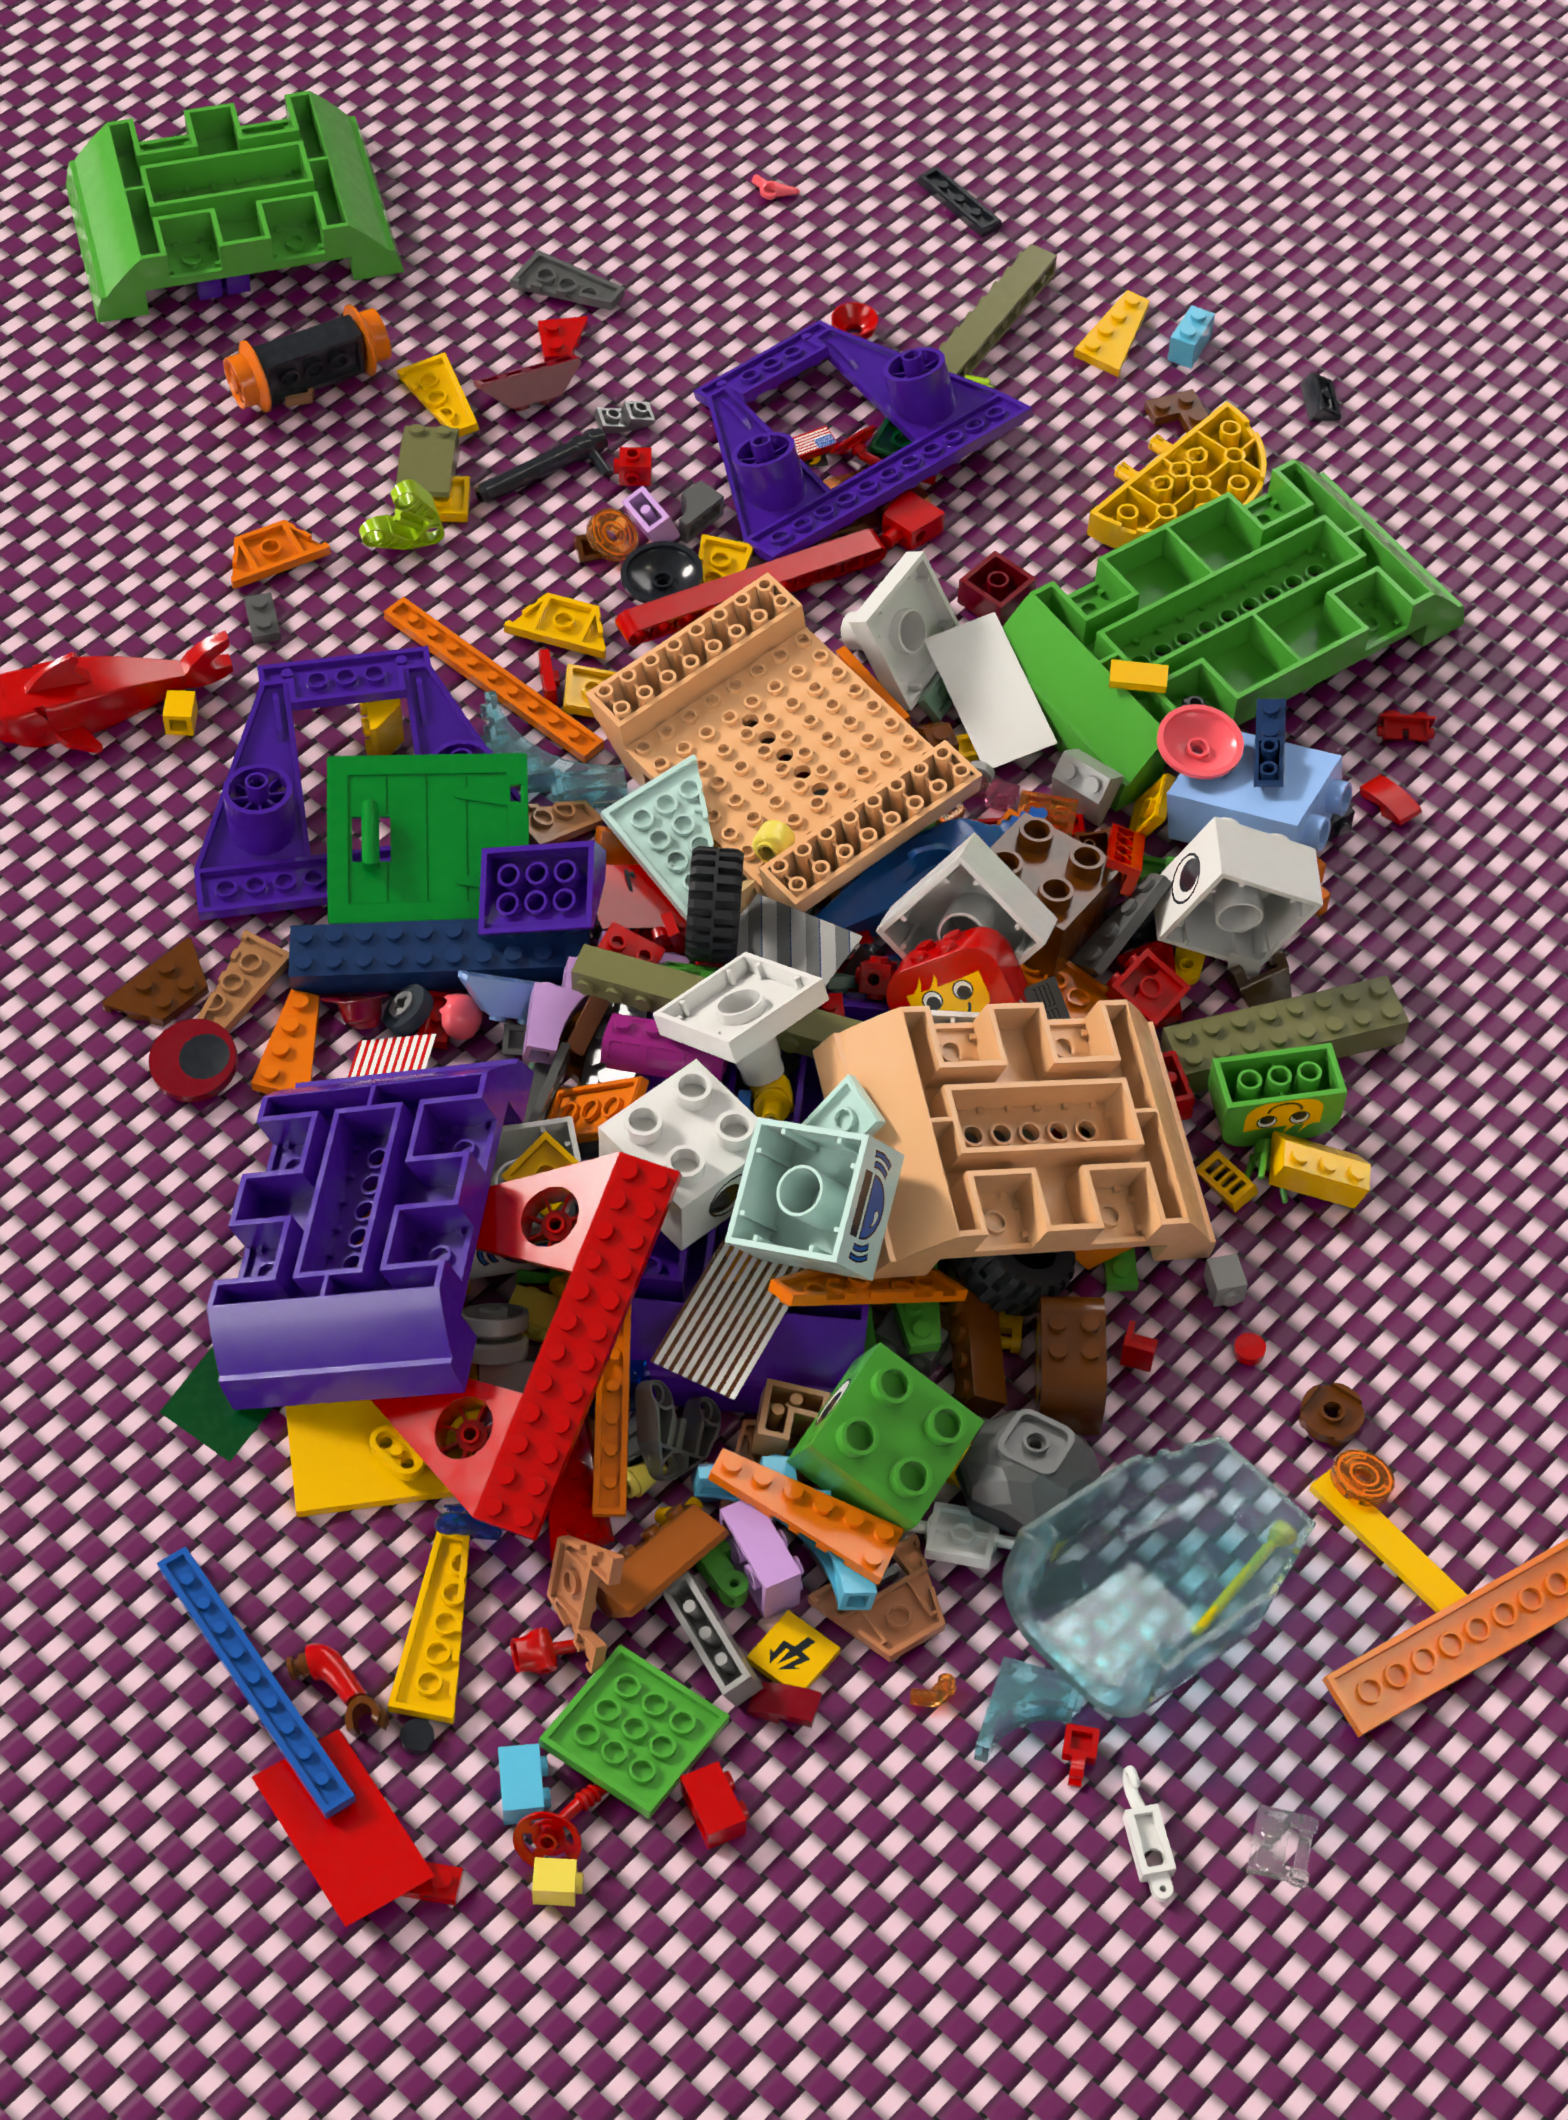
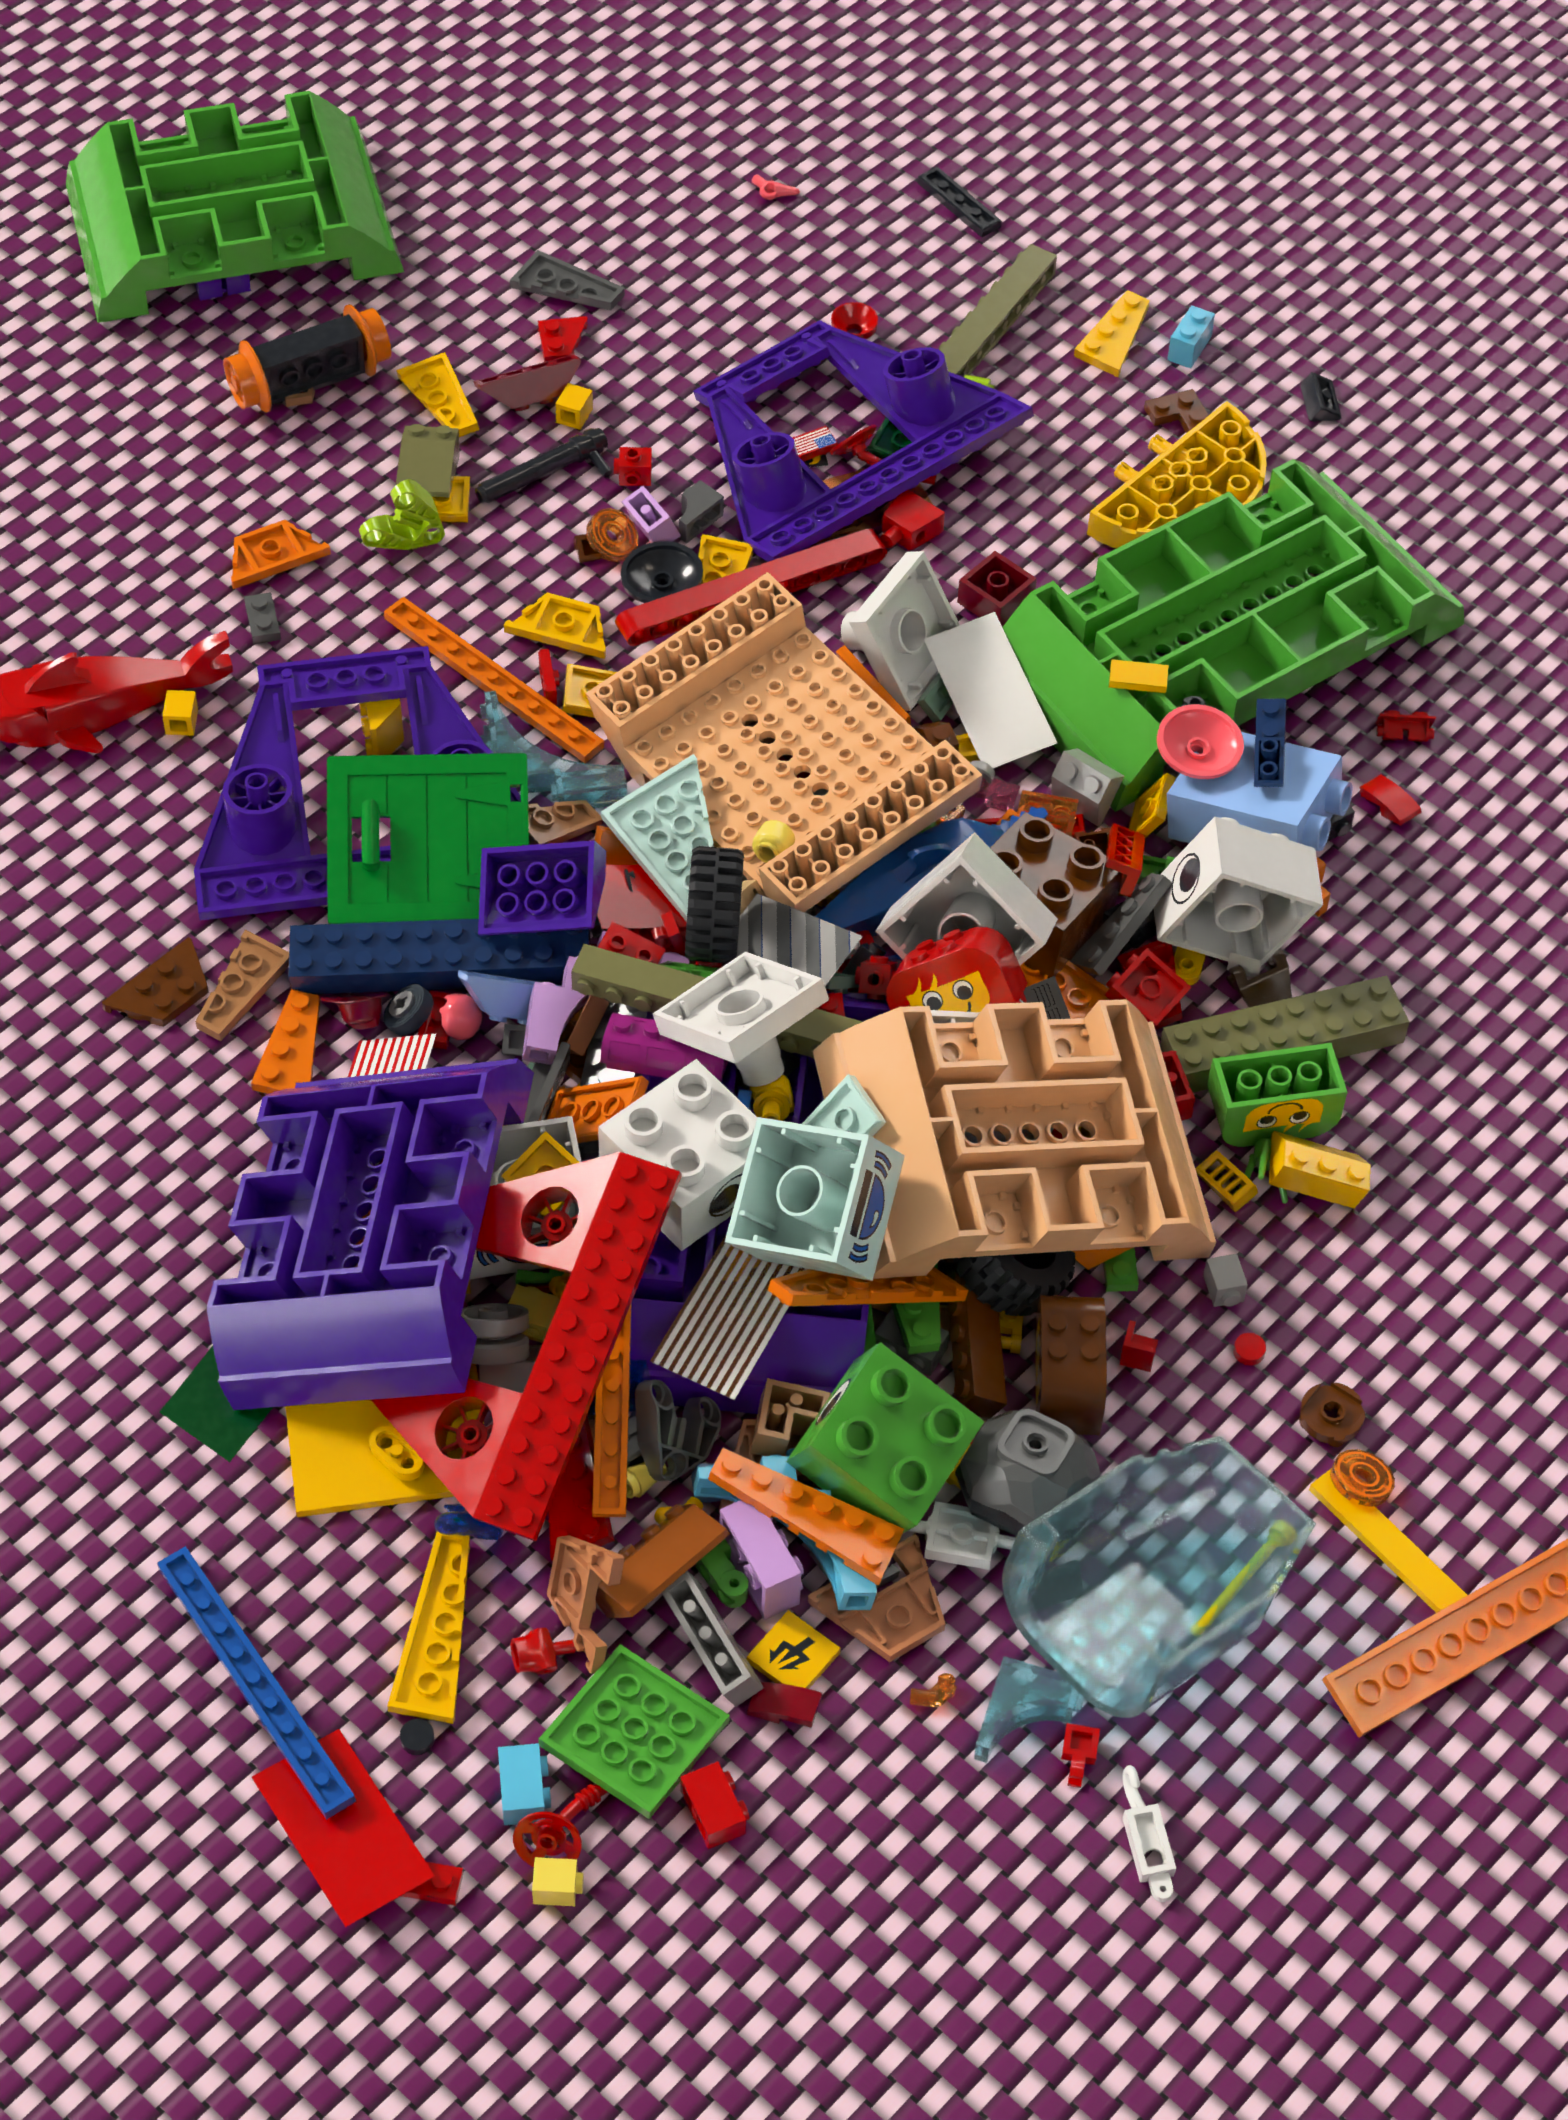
(193, 1060): dark red piece -> none
(329, 1666): piece -> none
(574, 406): none -> yellow brick
(631, 417): flat silver slope -> none
(1270, 1845): clear plate -> none

